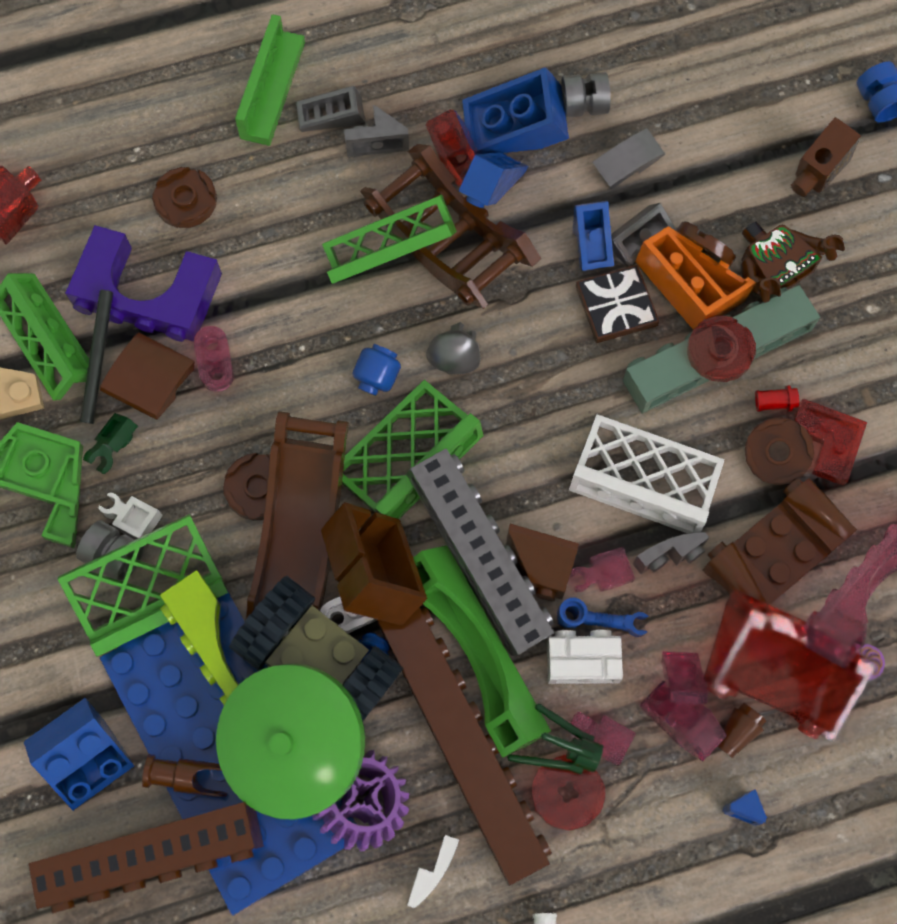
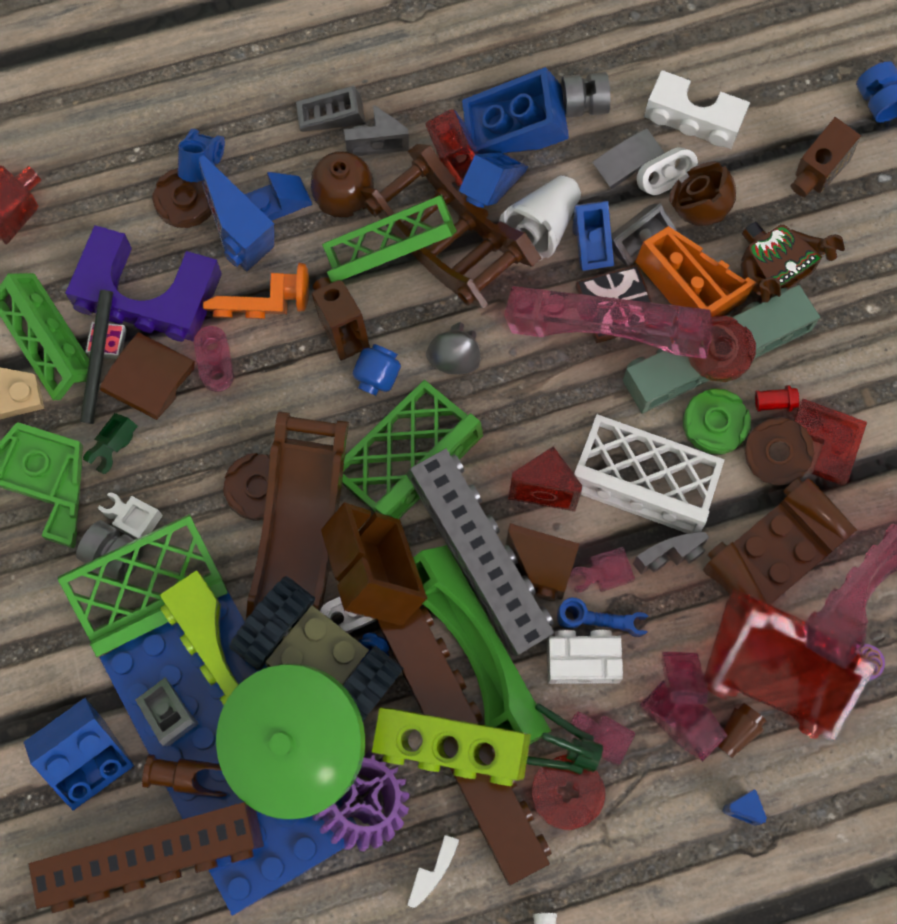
(114, 340): none -> tile
(166, 713): none -> flat silver slope
(194, 147): none -> blue piece
(241, 225): none -> blue slope
(269, 83): bright green fence -> none
(281, 197): none -> blue slope
(282, 288): none -> orange piece
(335, 309): none -> reddish brown torso
(338, 183): none -> reddish brown cylinder
(396, 725): none -> lime brick
(545, 213): none -> white cone
(546, 482): none -> clear red slope
(664, 170): none -> white plate
(664, 326): none -> clear pink arch
(704, 195): none -> reddish brown cylinder
(710, 245): reddish brown tile -> none
(716, 123): none -> white arch
(716, 421): none -> bright green tile

